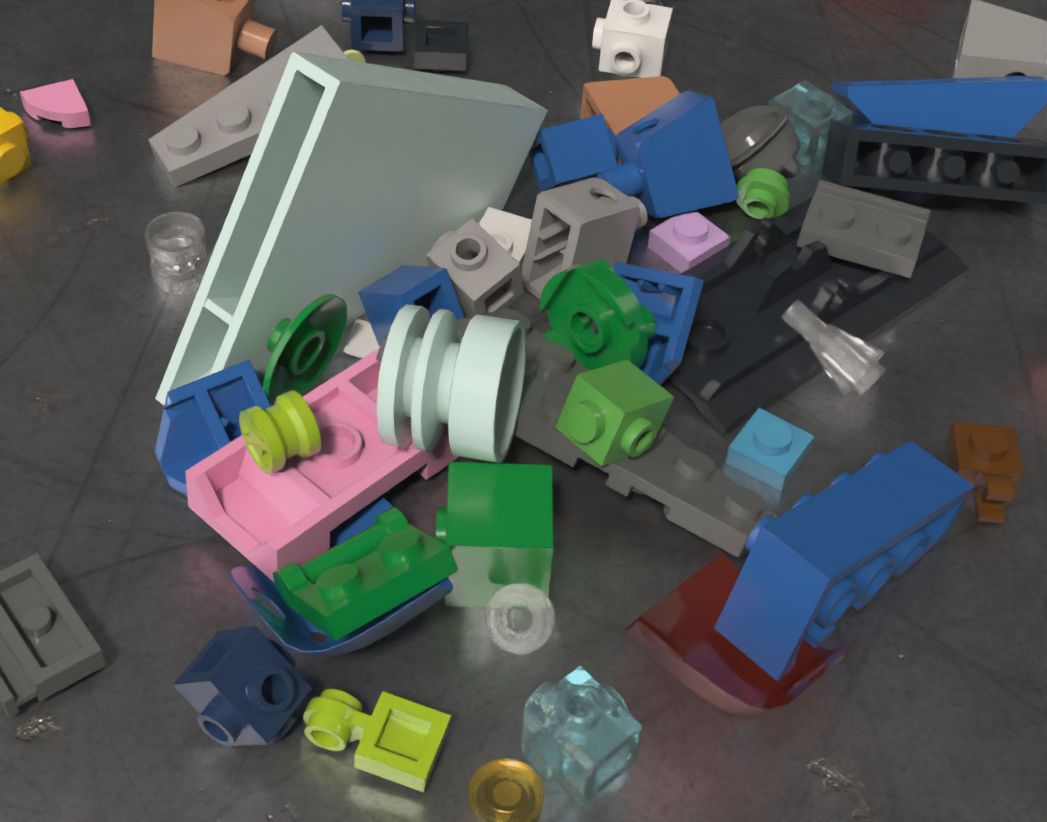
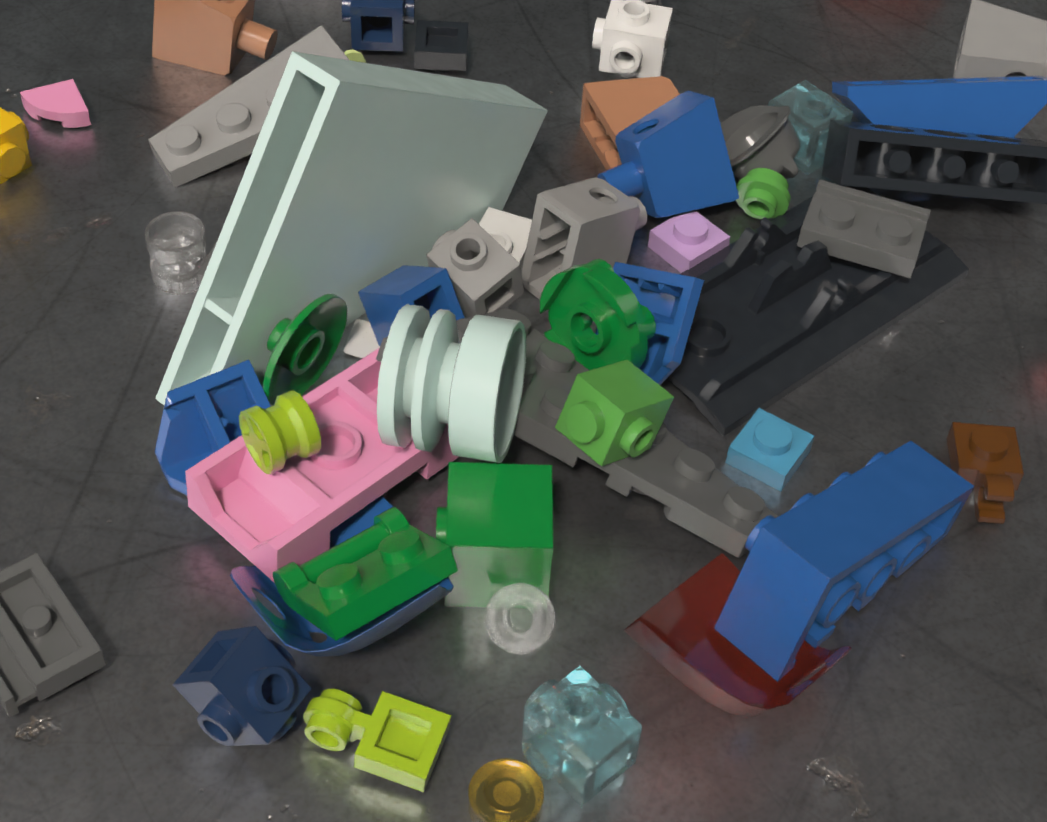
(572, 152): blue brick -> none
(844, 357): clear cone -> none

